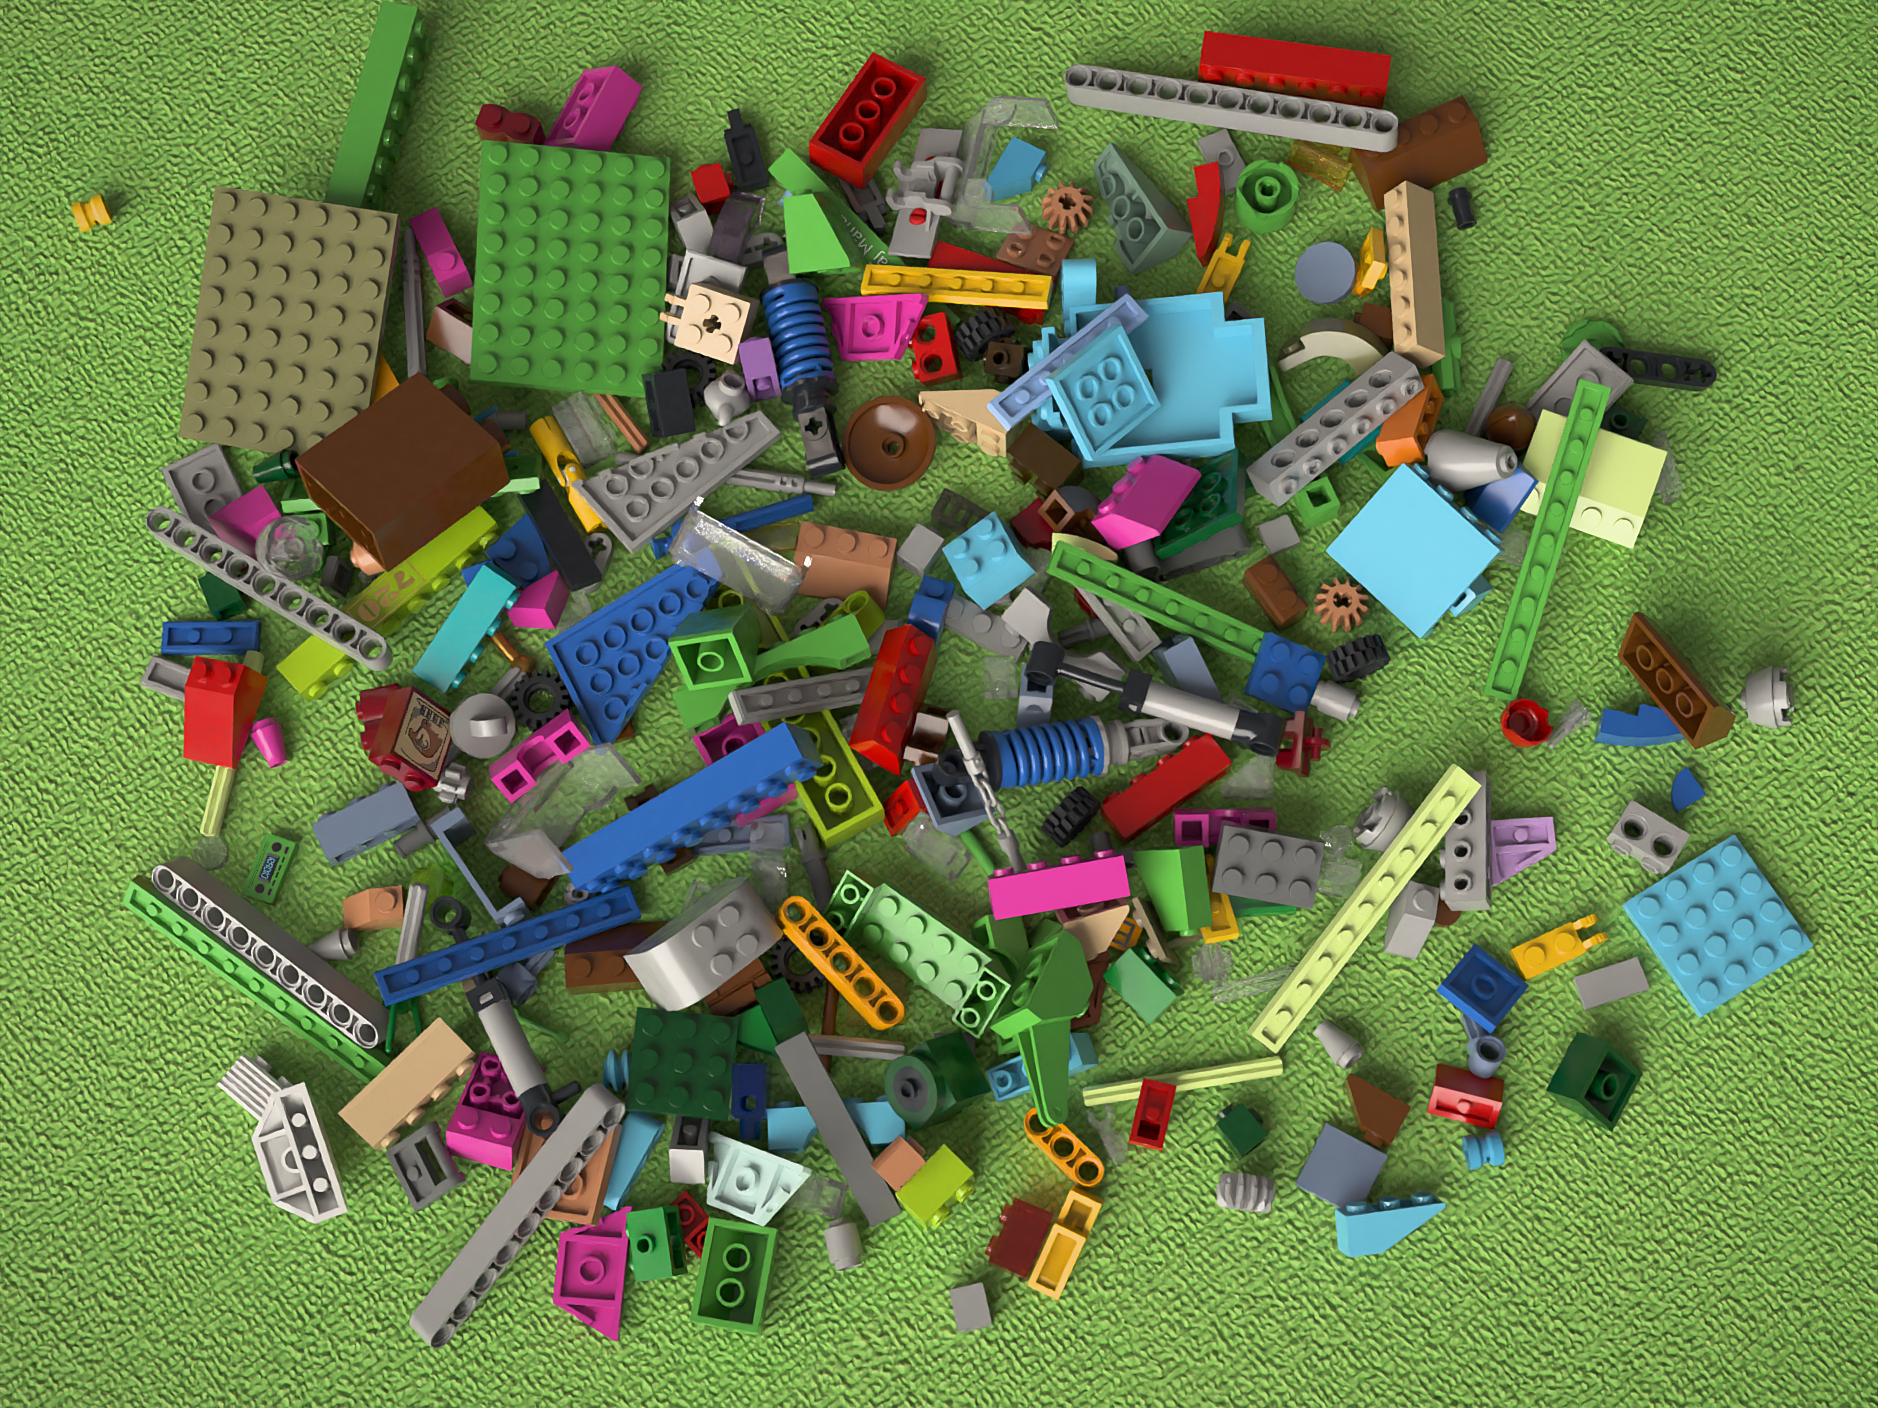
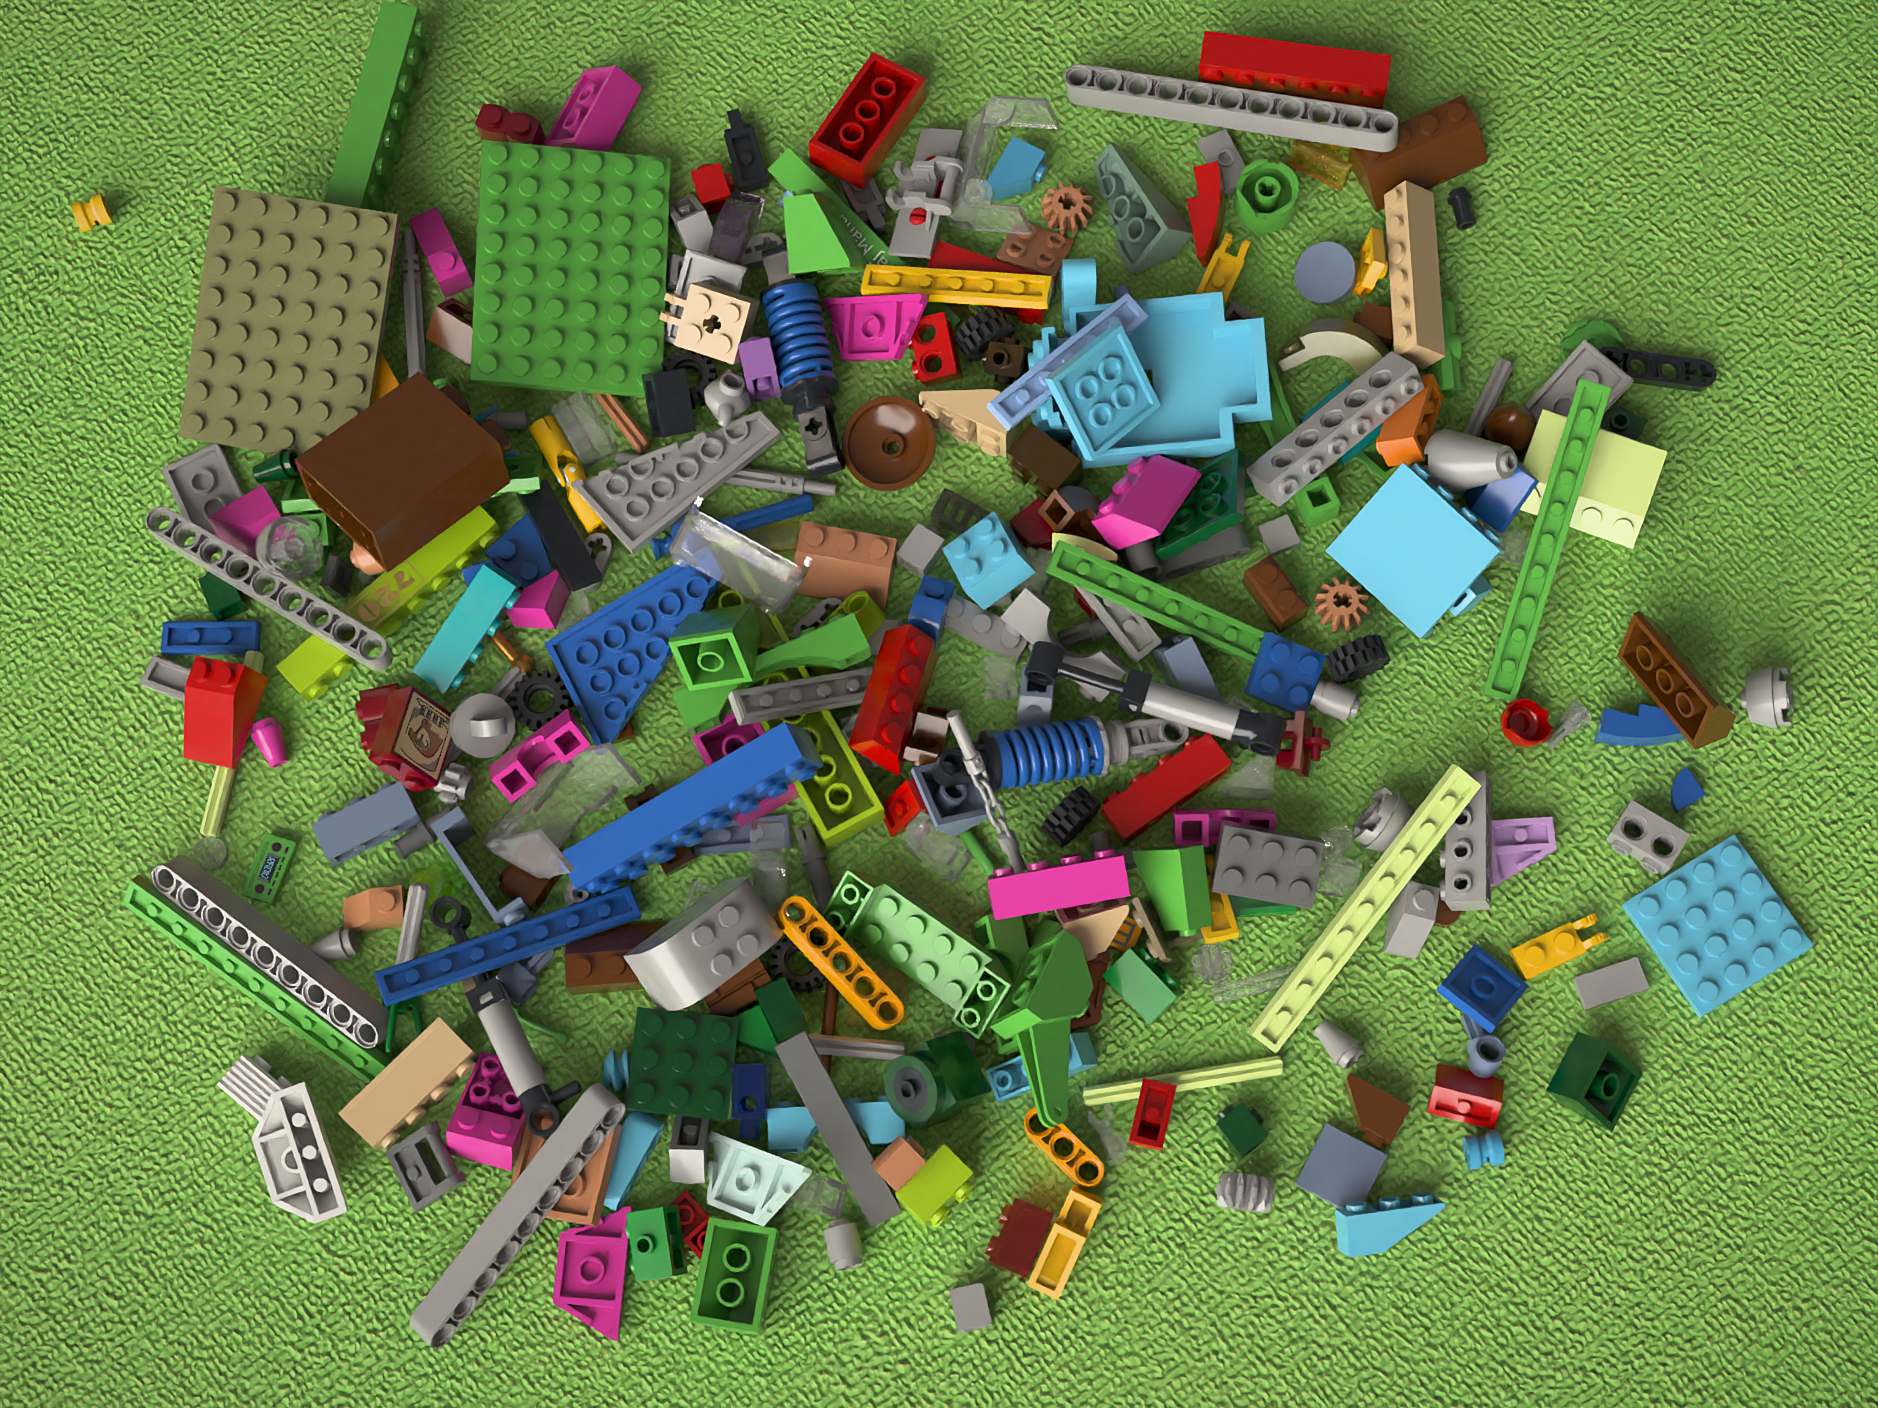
(1668, 482): clear slope -> none

